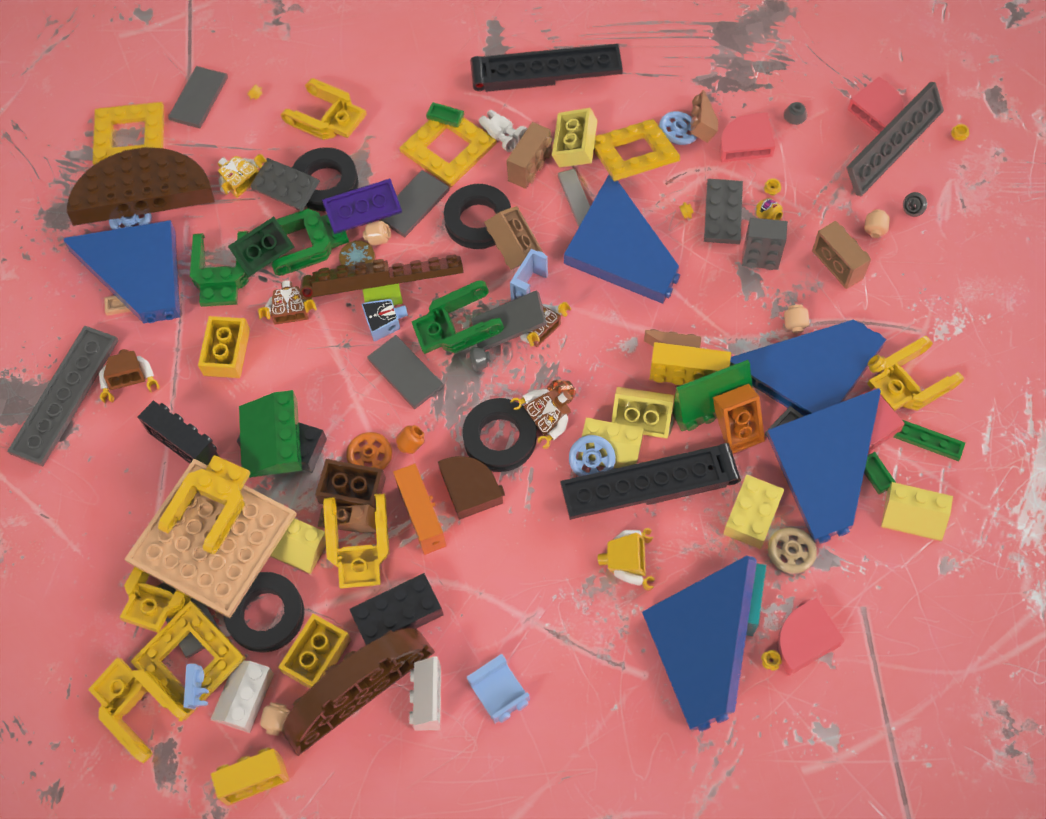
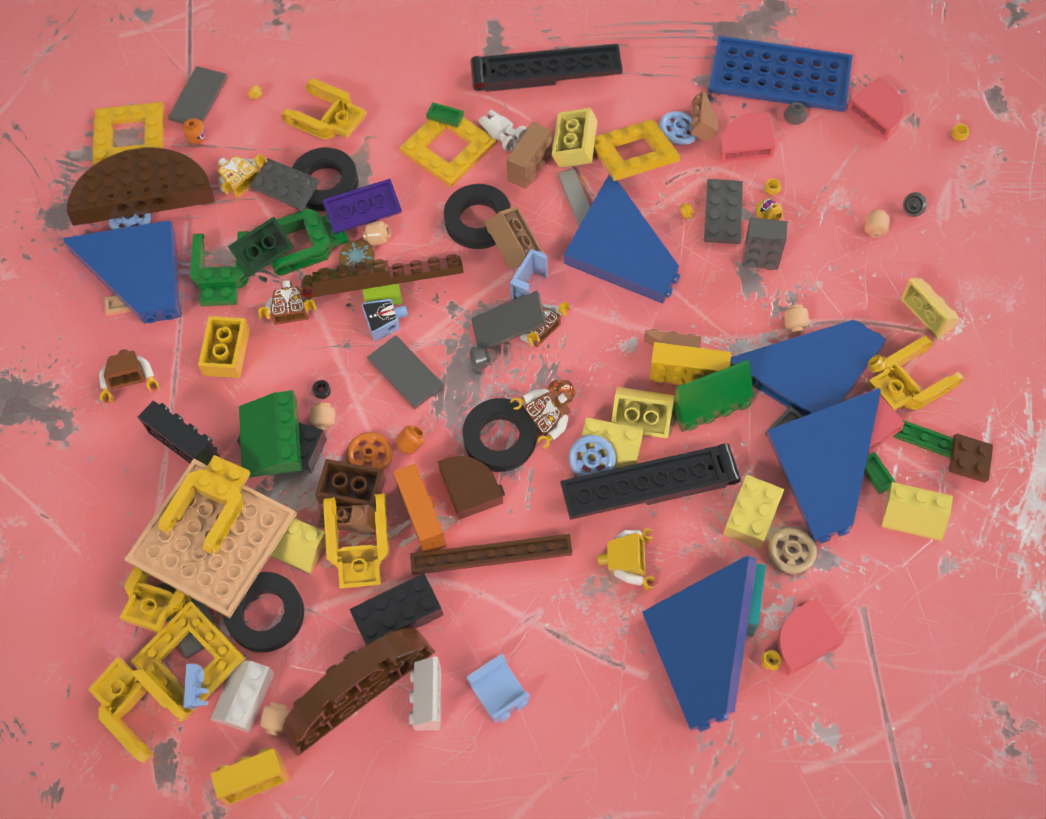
(63, 396): dark grey plate -> none
(194, 131): none -> orange head
(314, 651): yellow brick -> none
(321, 383): none -> black bush
(322, 416): none -> light nougat head
(416, 202): dark grey tile -> none
(437, 328): green plate -> none
(490, 554): none -> reddish brown plate
(740, 418): orange slope -> none
(789, 68): none -> blue piece
(841, 254): medium nougat brick -> none
(895, 139): dark grey plate -> none
(929, 307): none -> light yellow slope
(970, 458): none -> reddish brown plate

